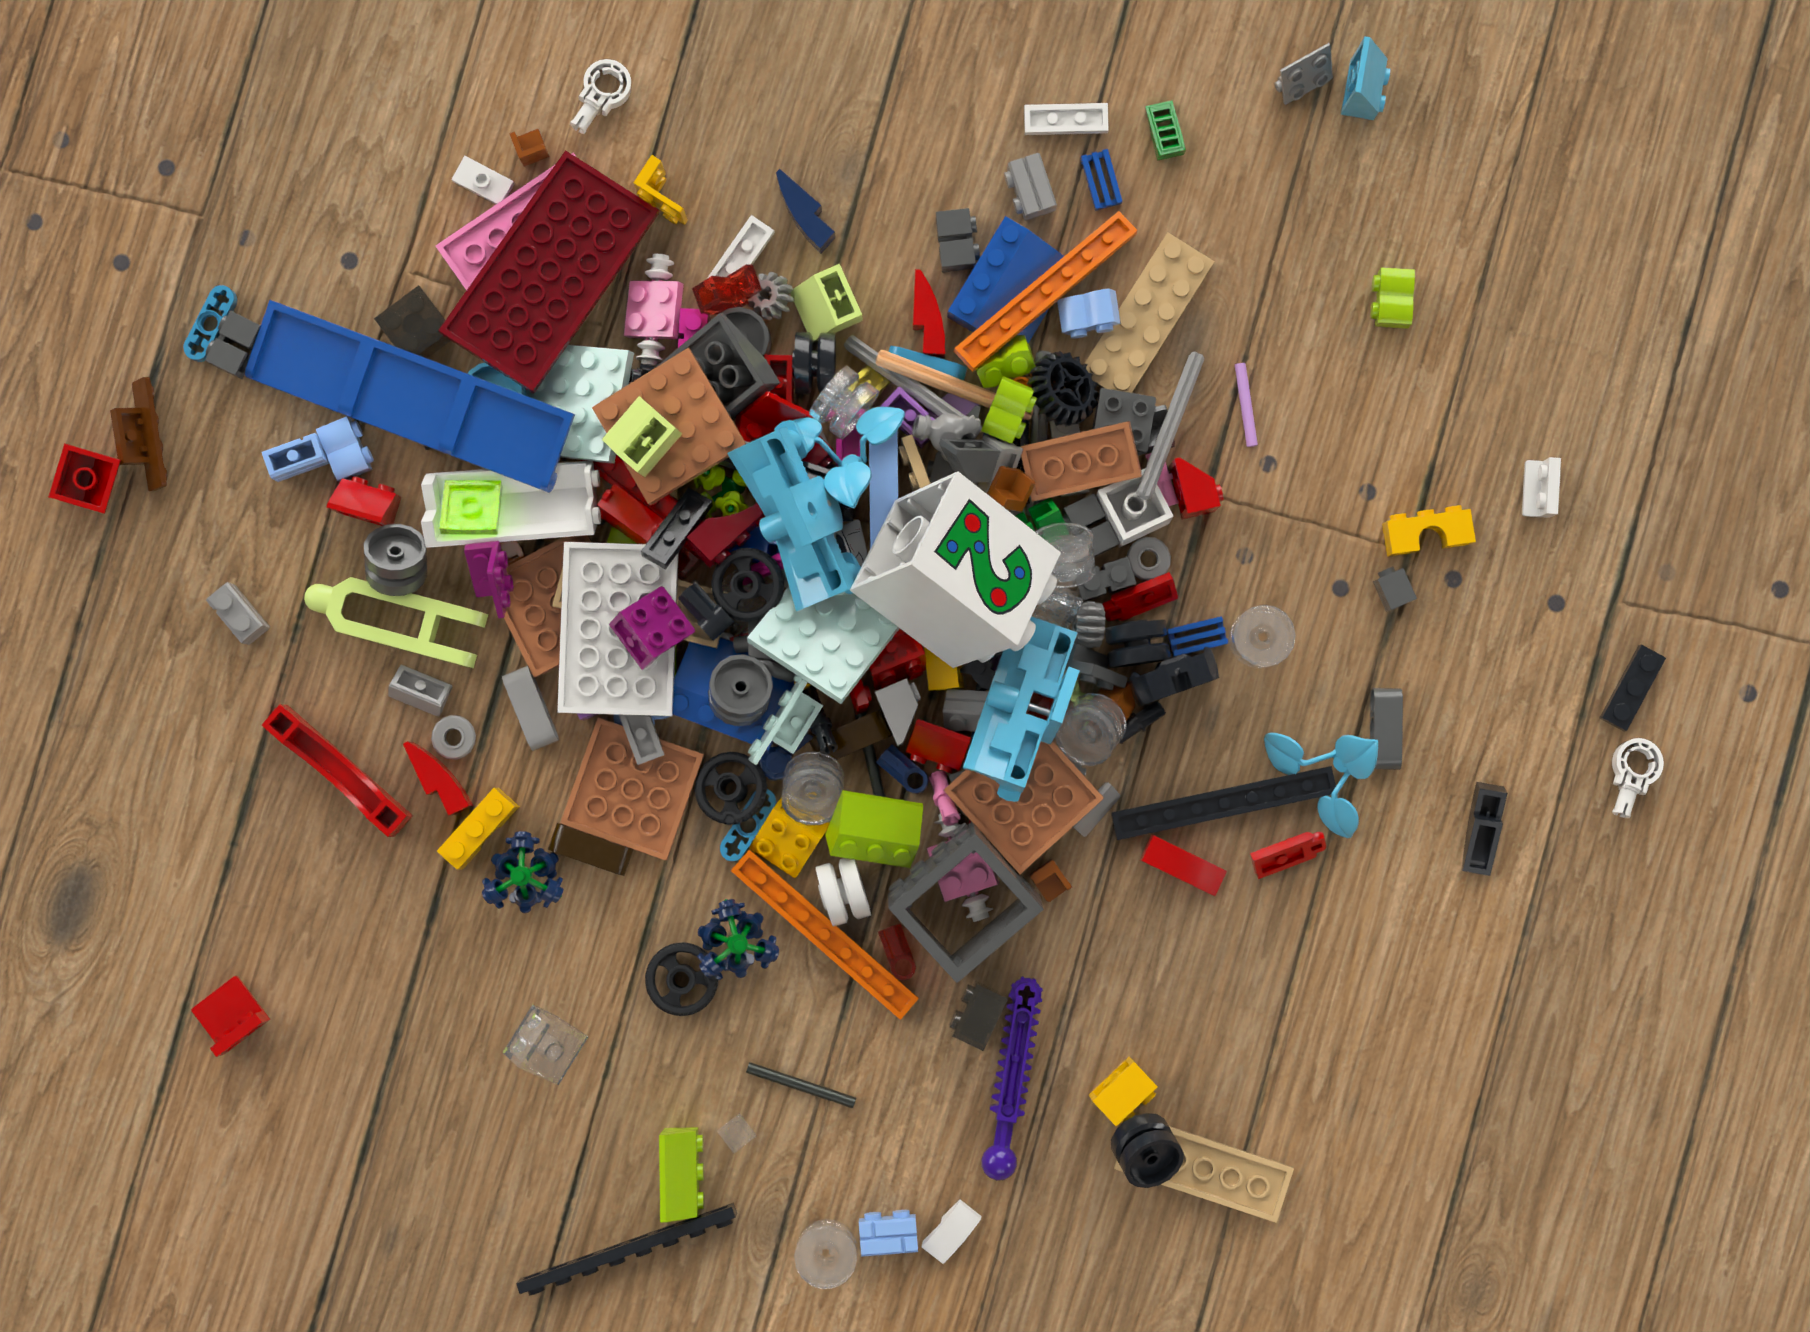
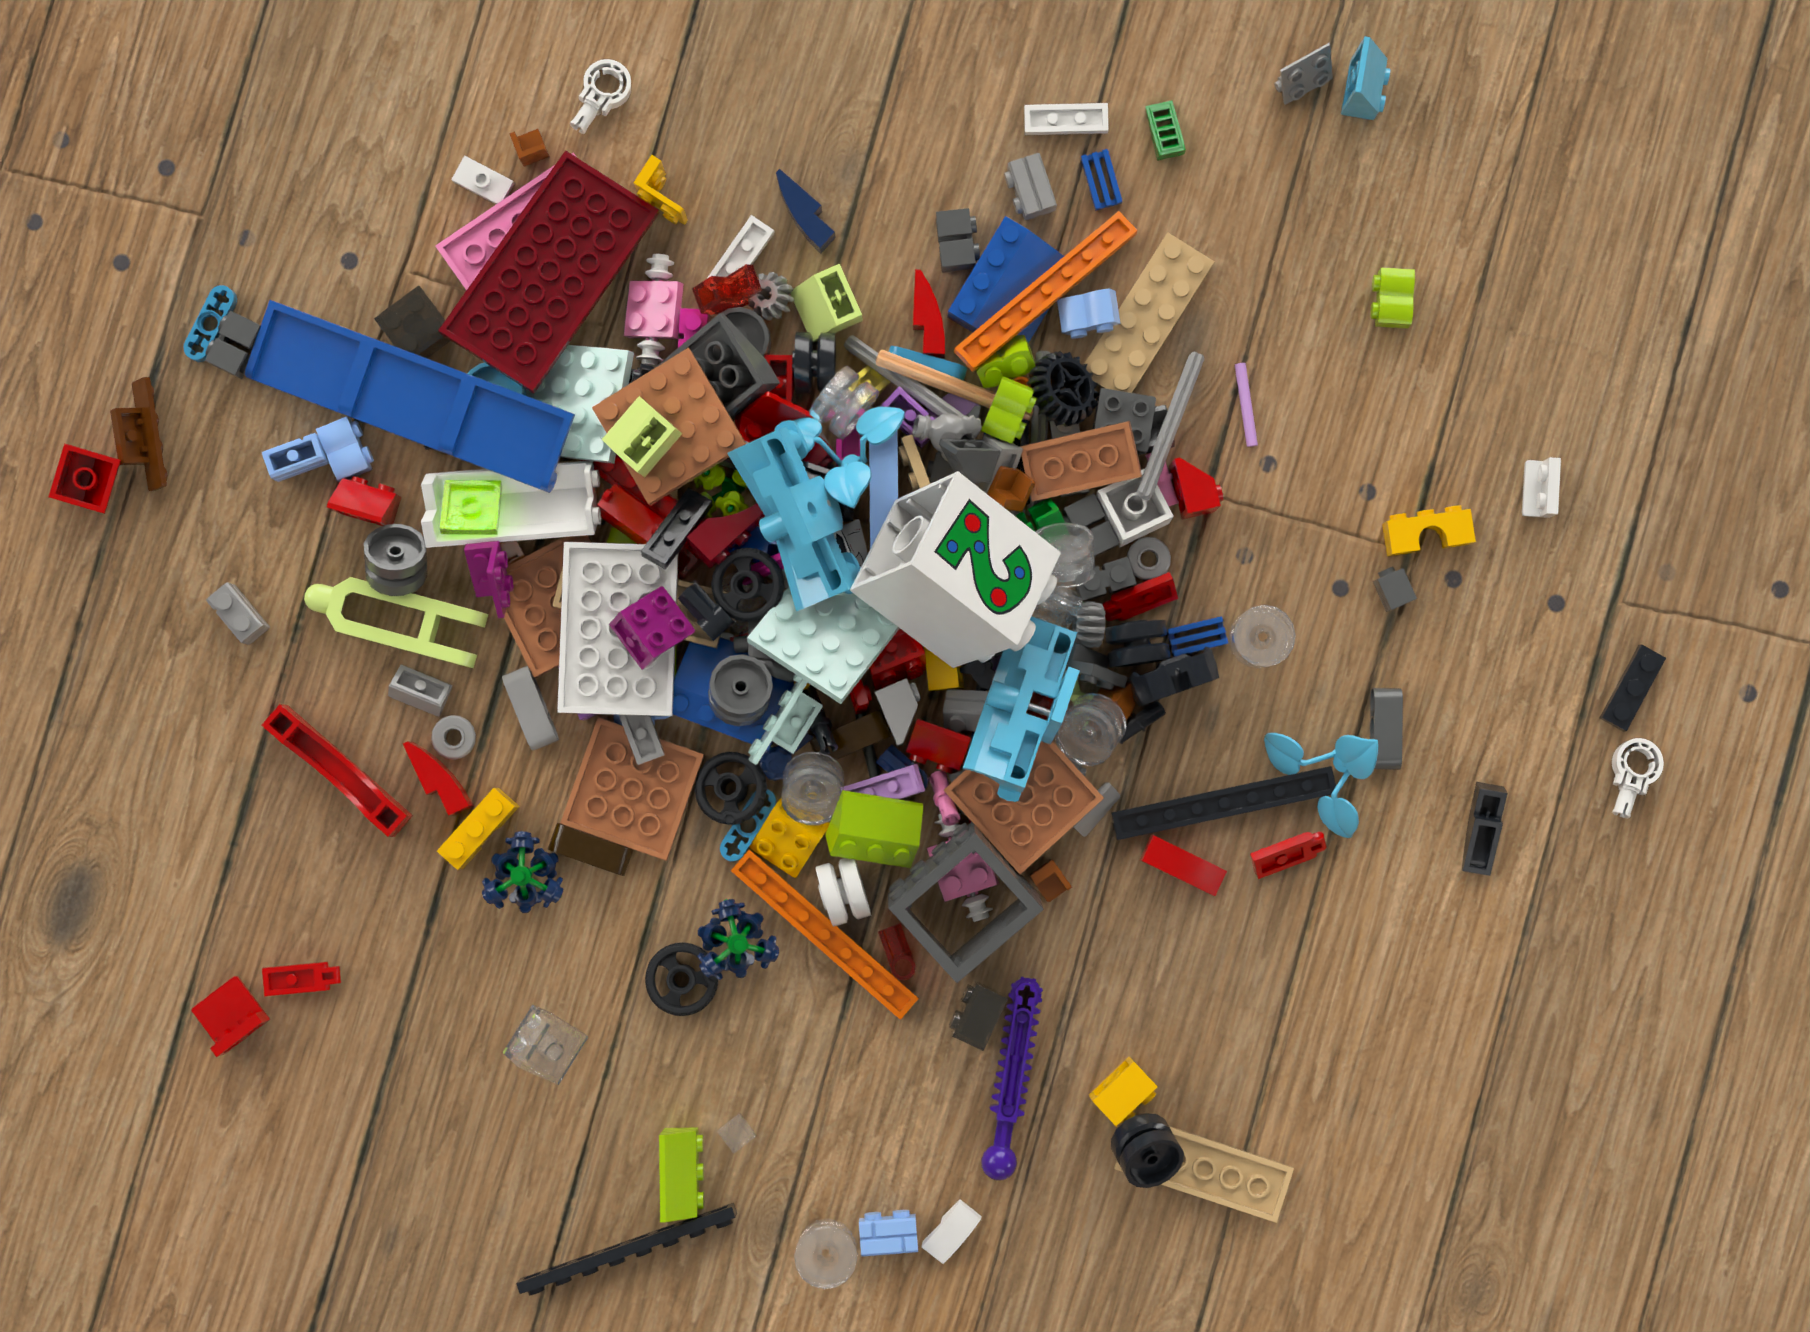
(299, 978): none -> red hinge
(801, 1085): pearl dark grey bar -> none
(893, 785): none -> lavender tile

